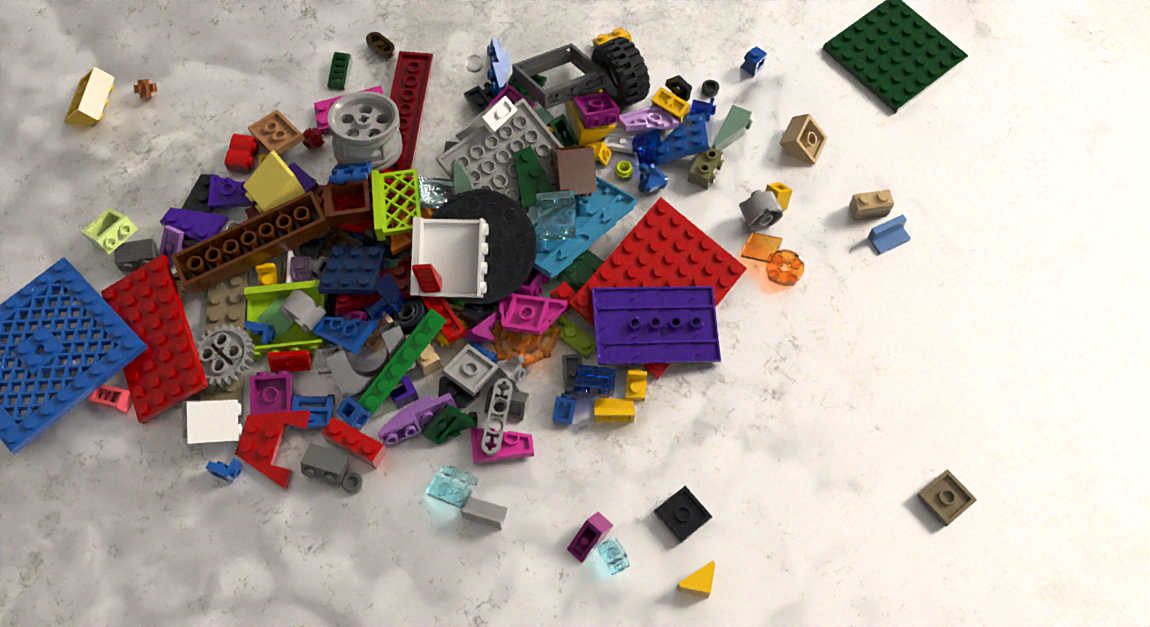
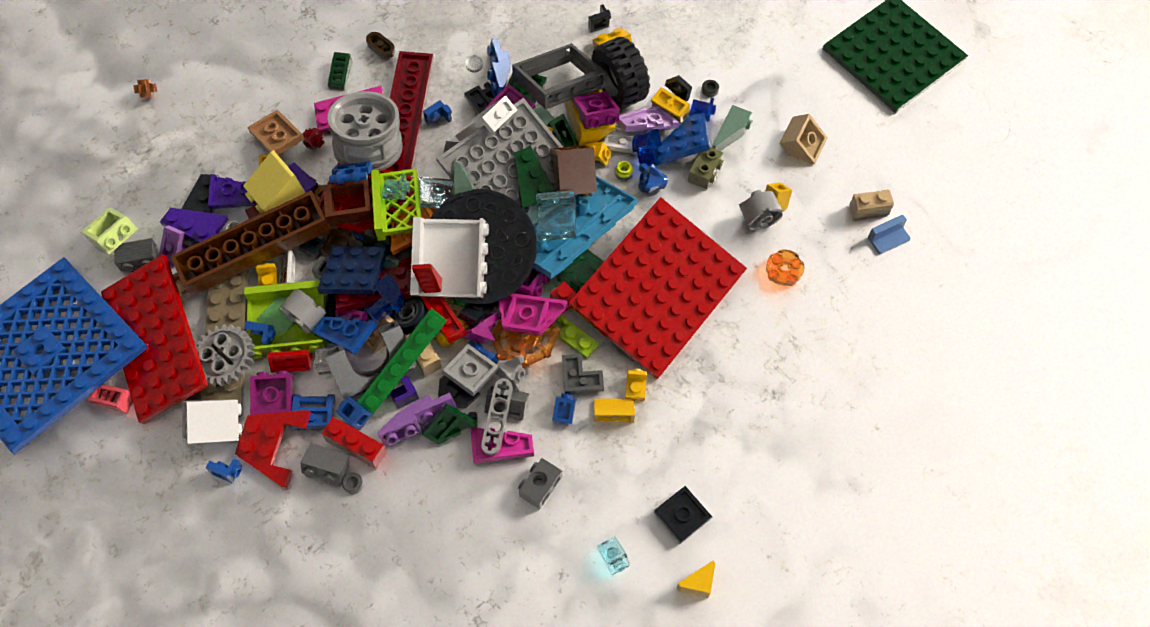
(90, 98): slope -> none
(241, 153): red brick -> none
(301, 269): clear purple brick -> none
(396, 188): none -> clear light blue bracket
(436, 111): none -> blue bracket
(451, 492): clear light blue plate -> none
(484, 512): light grey panel -> none
(539, 494): none -> dark grey brick
(589, 536): magenta slope -> none
(595, 381): clear blue brick -> none
(600, 20): none -> black bracket
(639, 325): dark purple piece -> none
(754, 61): blue brick -> none
(762, 247): clear orange piece -> none
(946, 497): dark tan plate -> none

